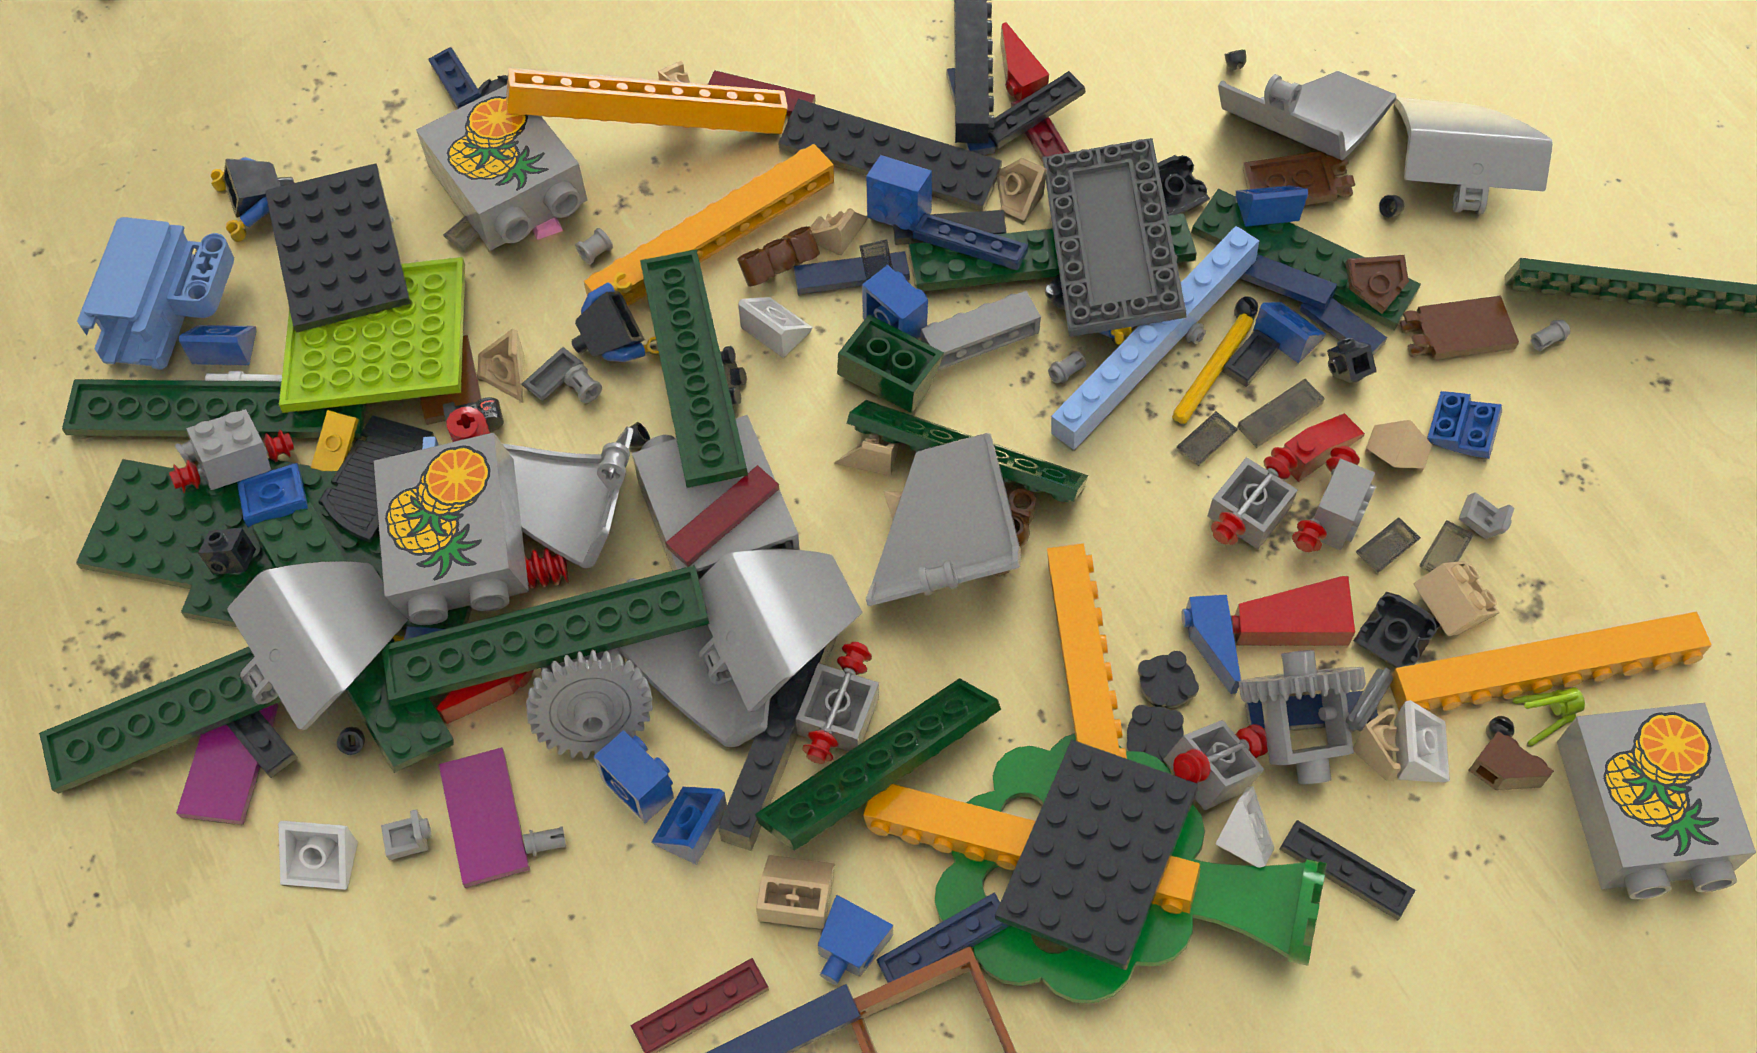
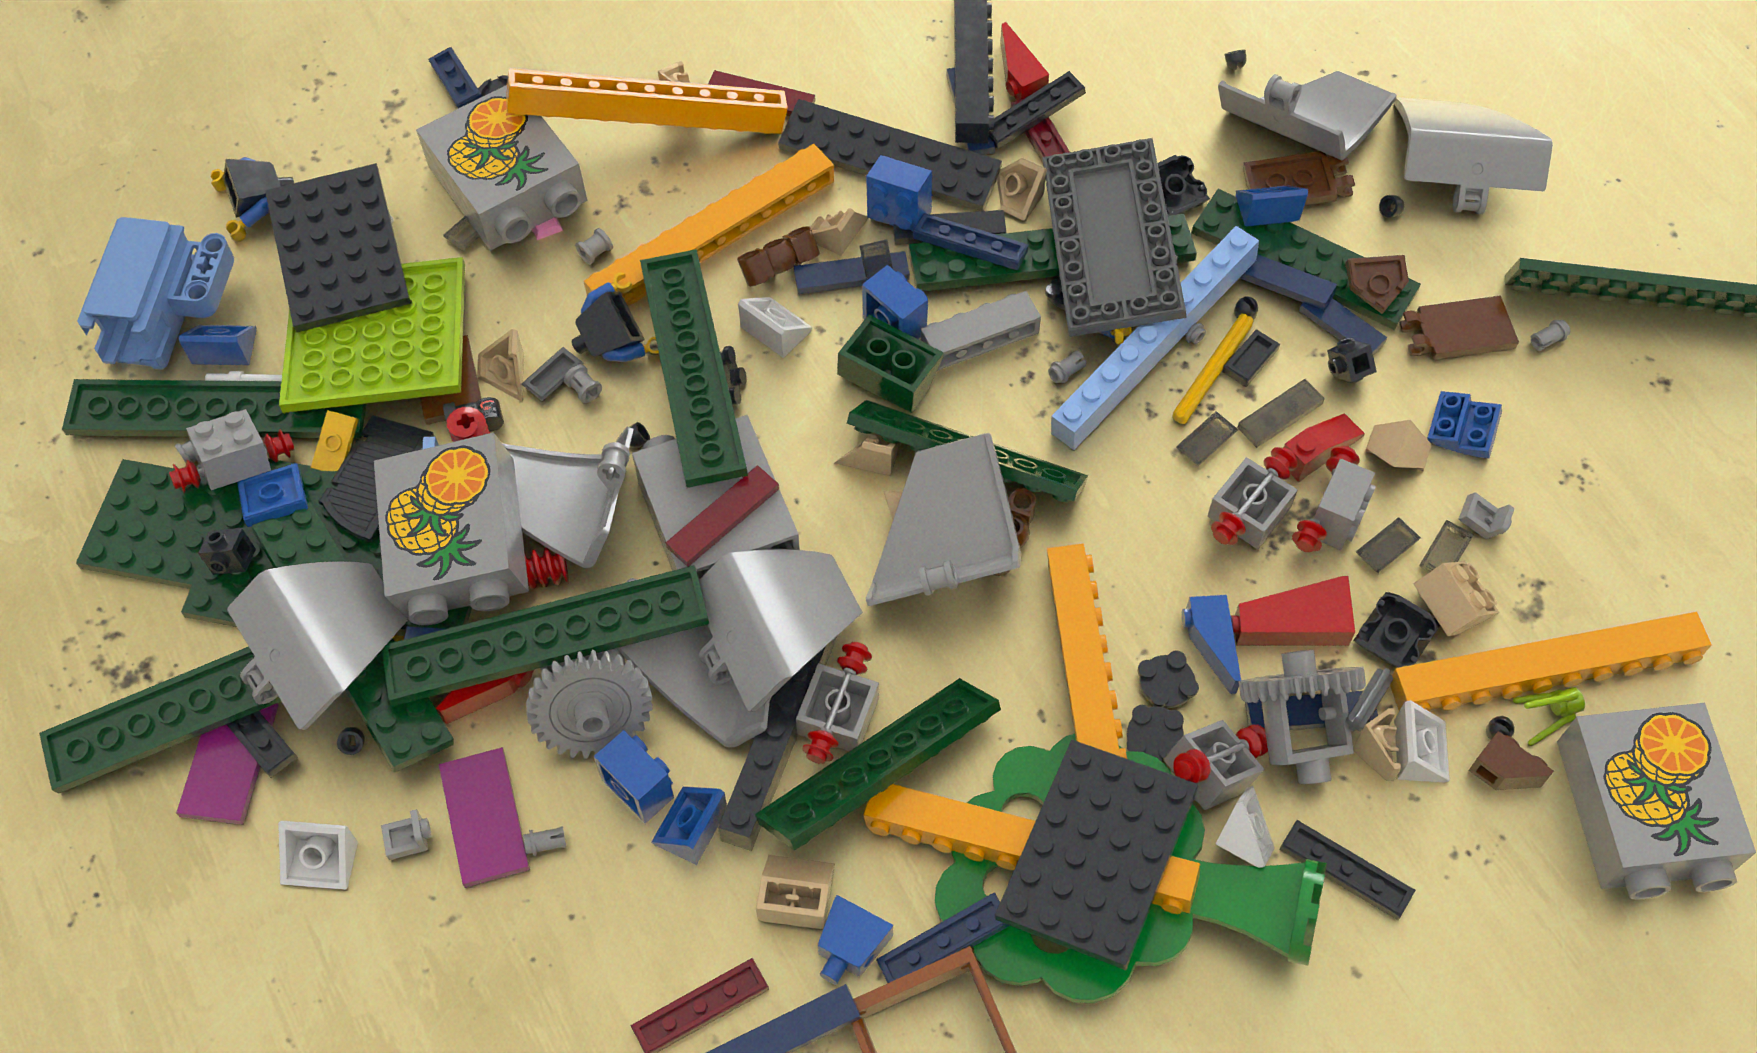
(1288, 328): blue slope -> none

